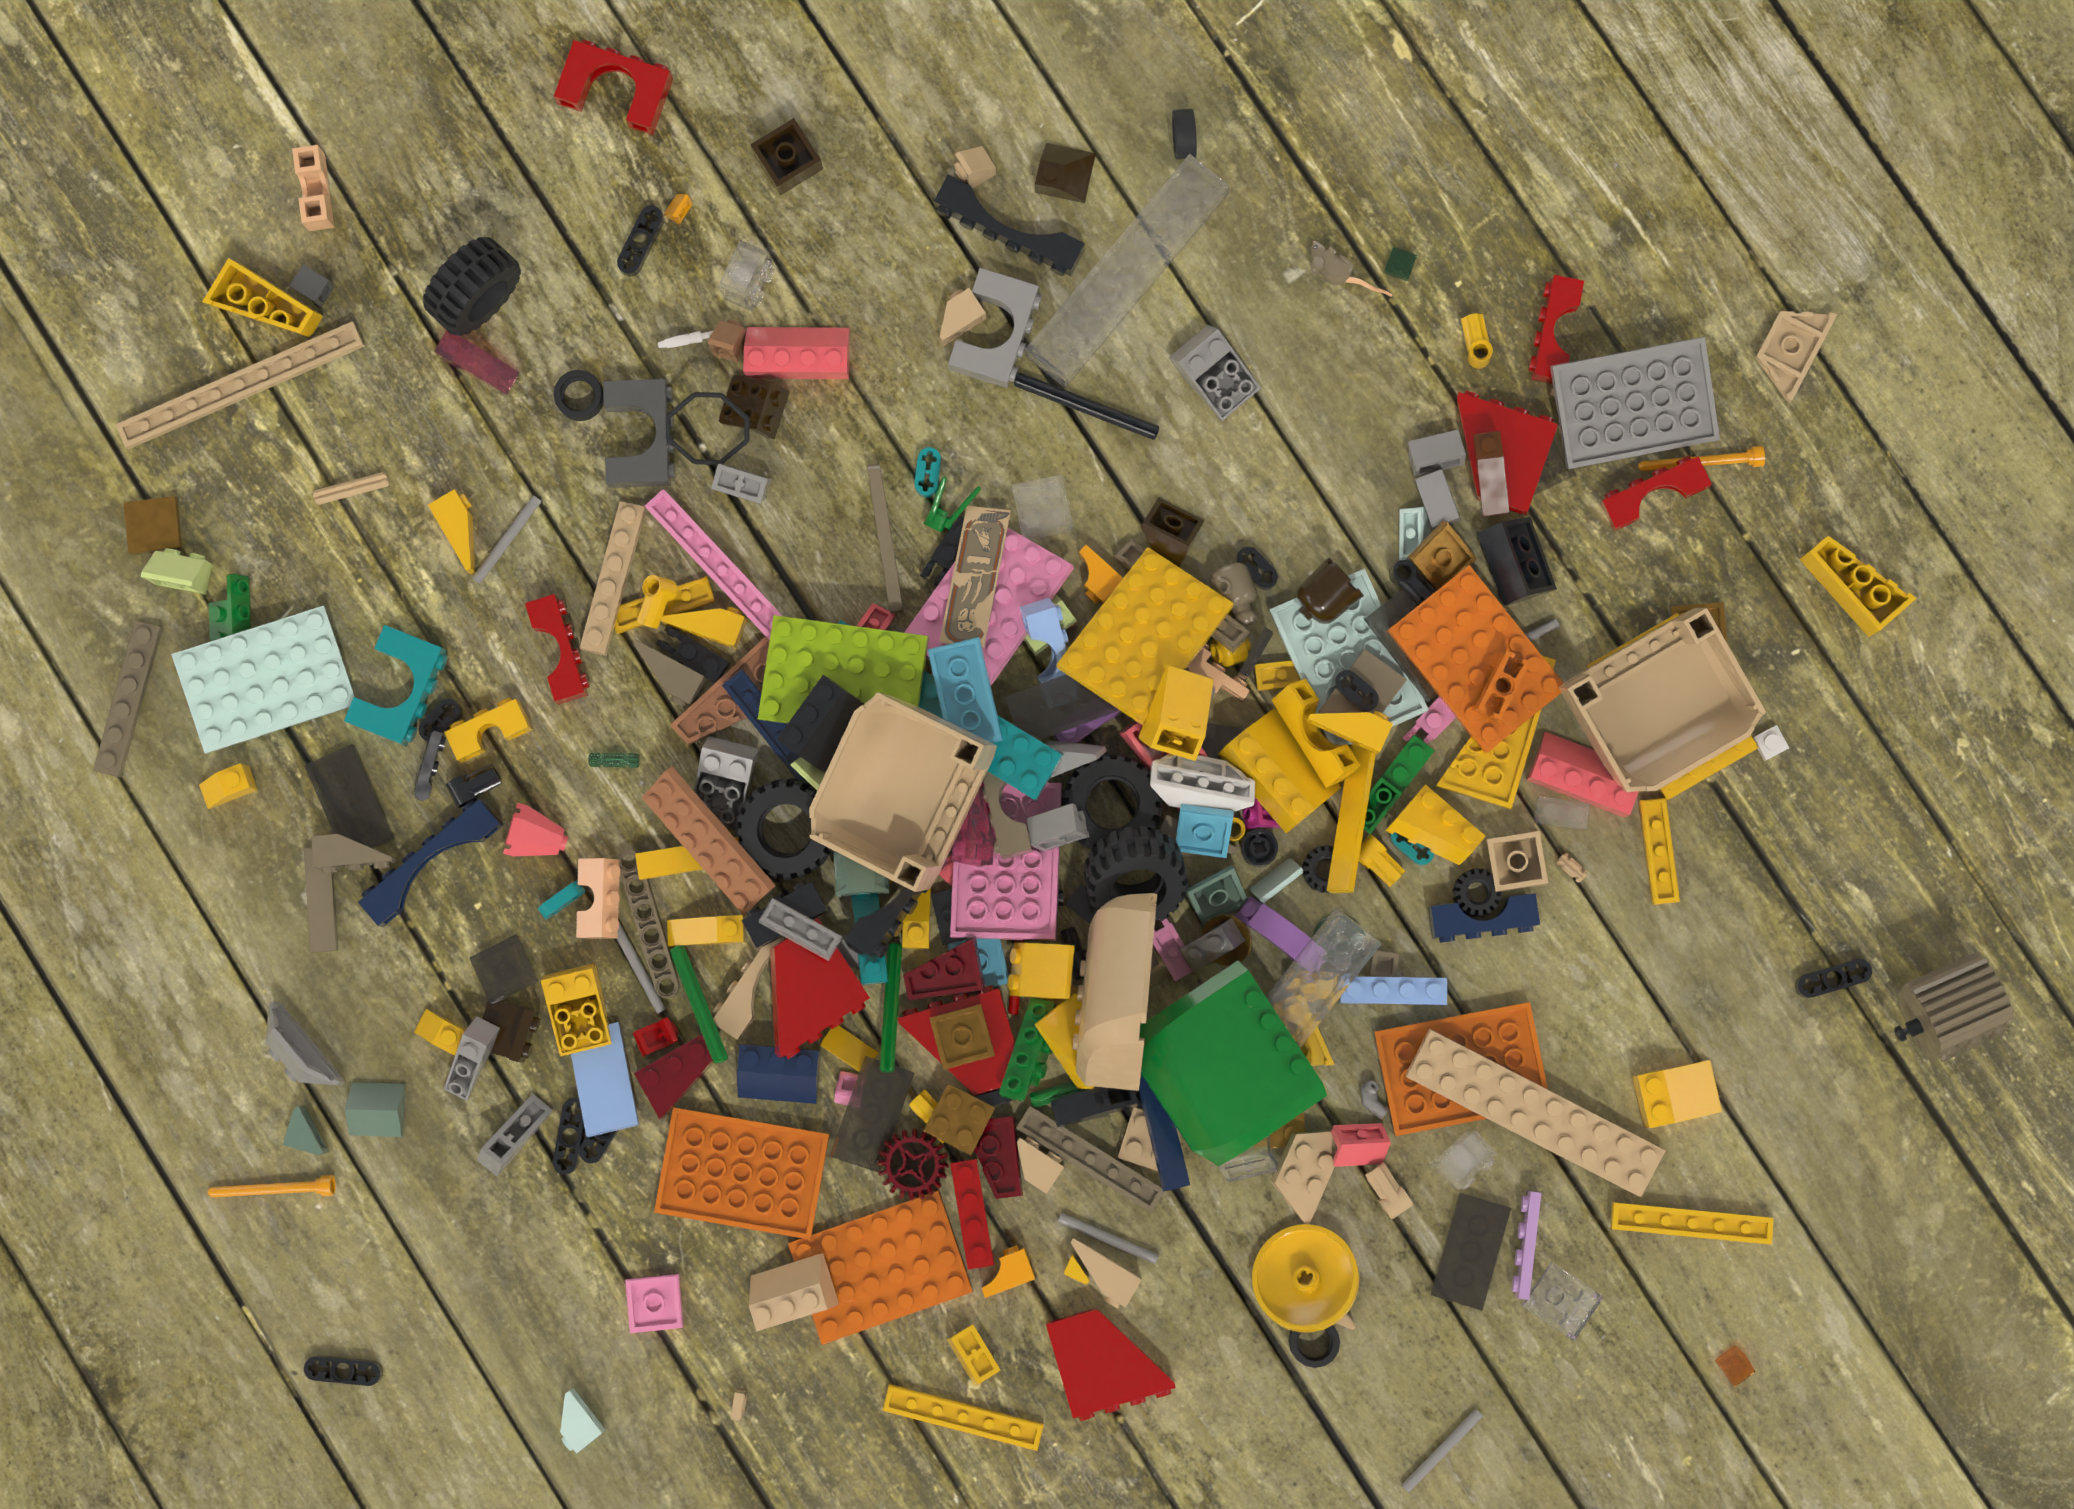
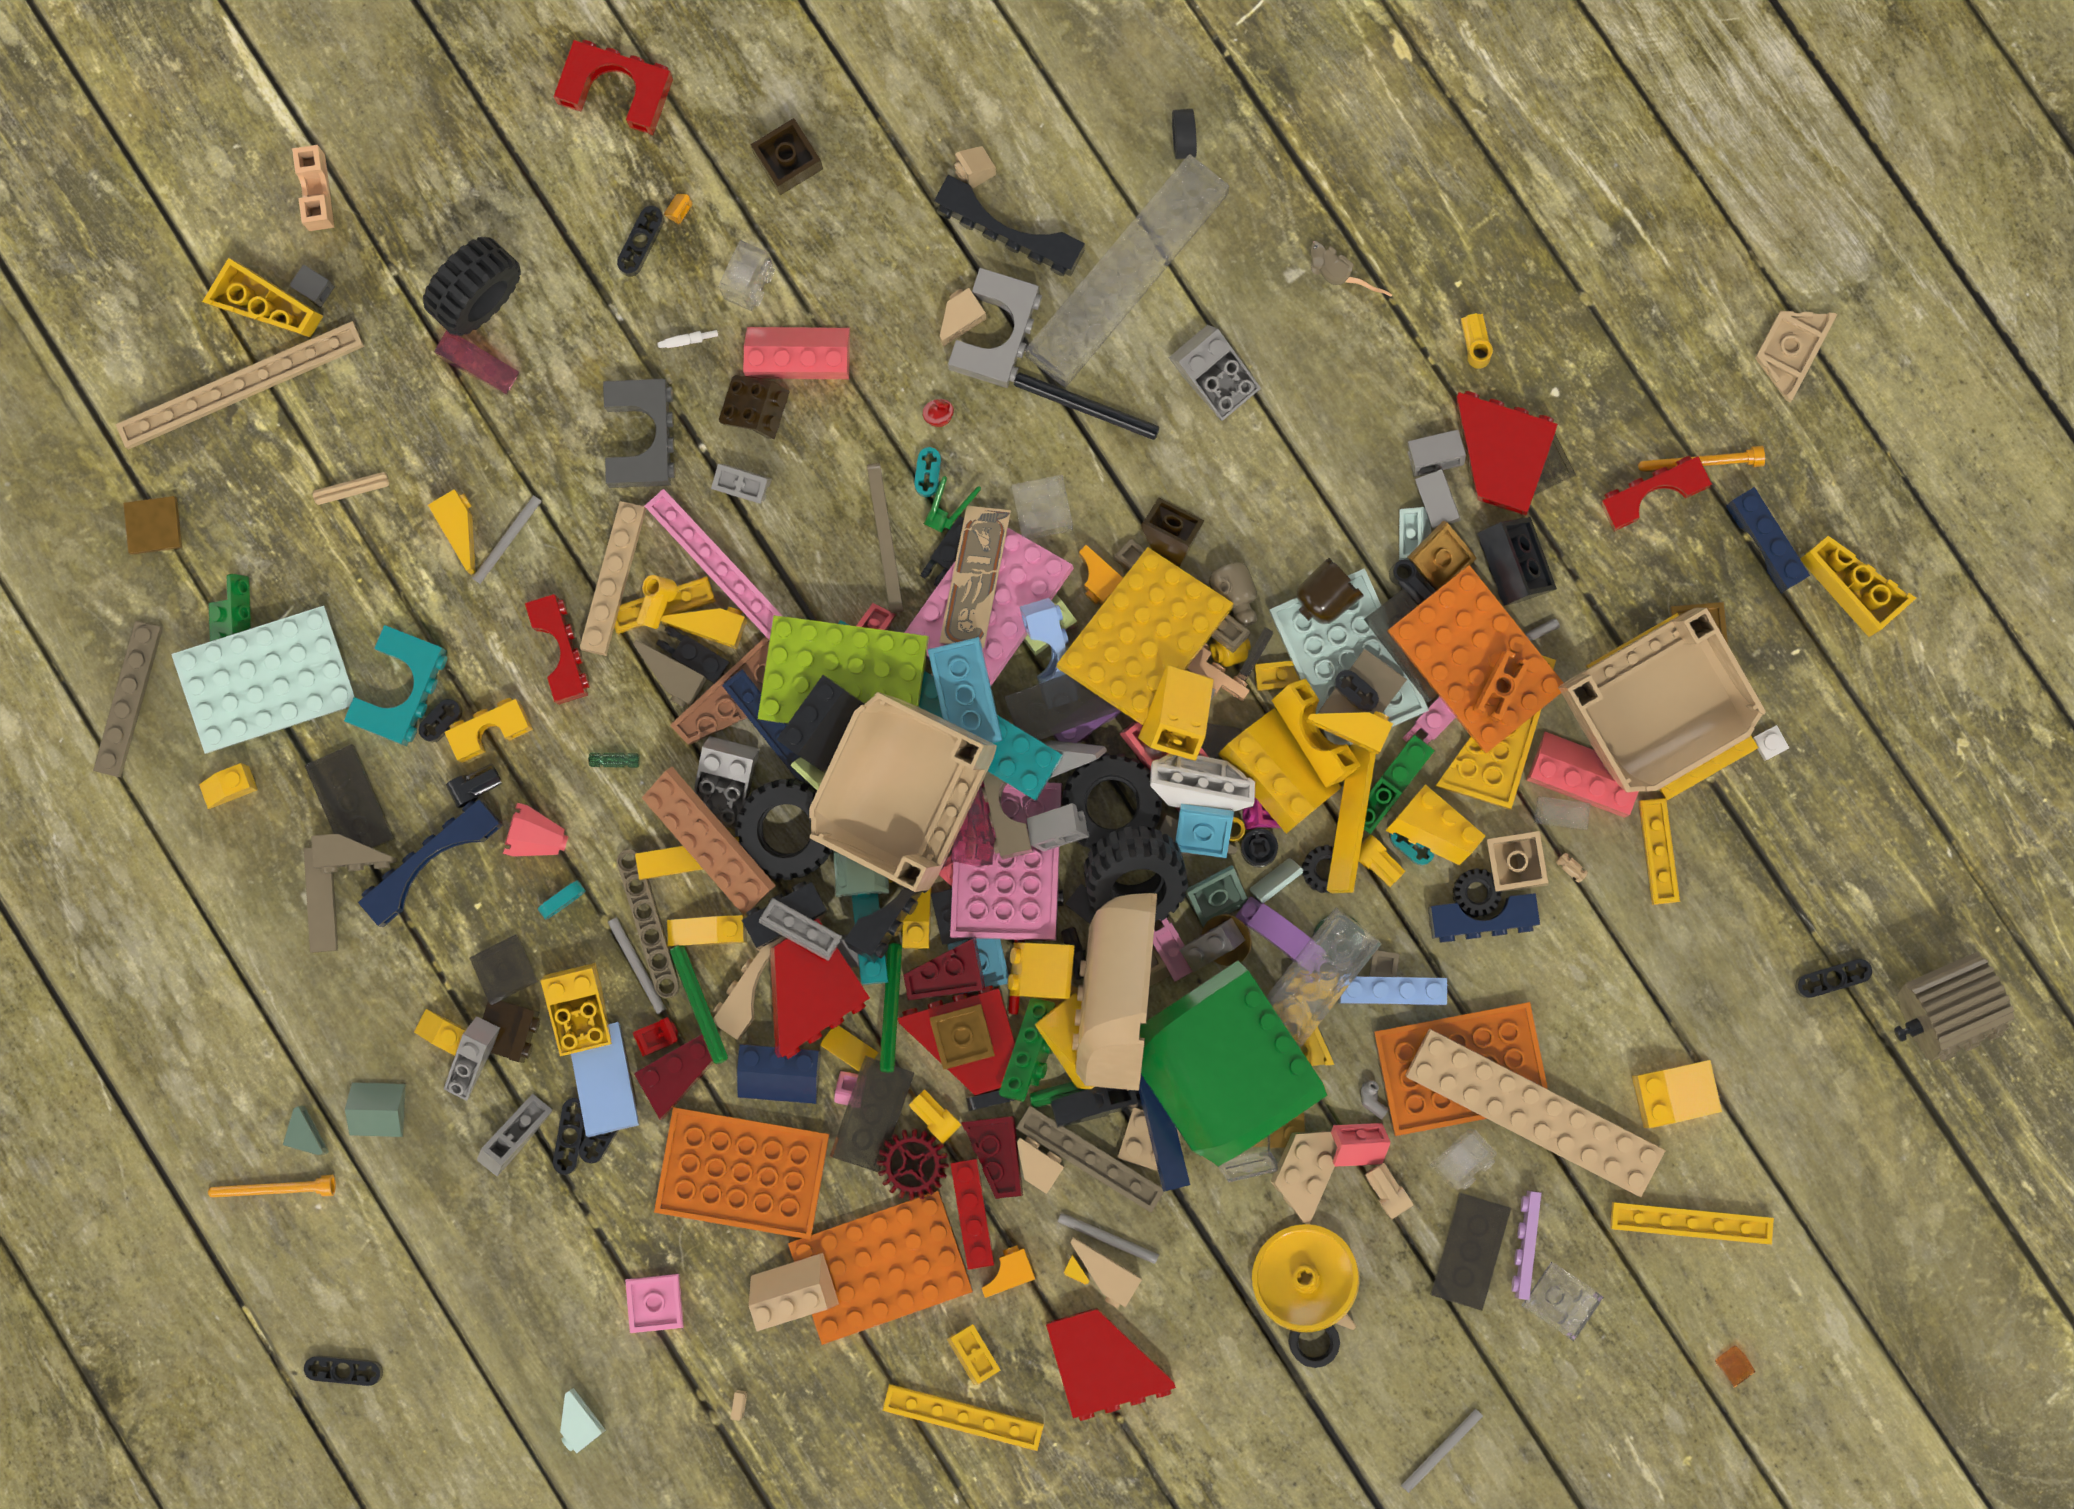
(178, 571): yellowish green slope -> none
(296, 1050): light grey wedge -> none
(429, 764): black hinge -> none
(567, 379): black tyre -> none
(602, 918): light nougat arch -> none
(709, 395): black piece -> none
(727, 340): medium nougat slope -> none
(938, 412): none -> red hat
(959, 1119): pearl gold plate -> none
(1064, 172): dark brown slope -> none
(1262, 564): black beam -> none
(1400, 264): clear green plate -> none
(1491, 473): slope -> none
(1562, 297): red arch -> none
(1635, 402): light grey plate -> none
(1780, 557): none -> dark blue arch

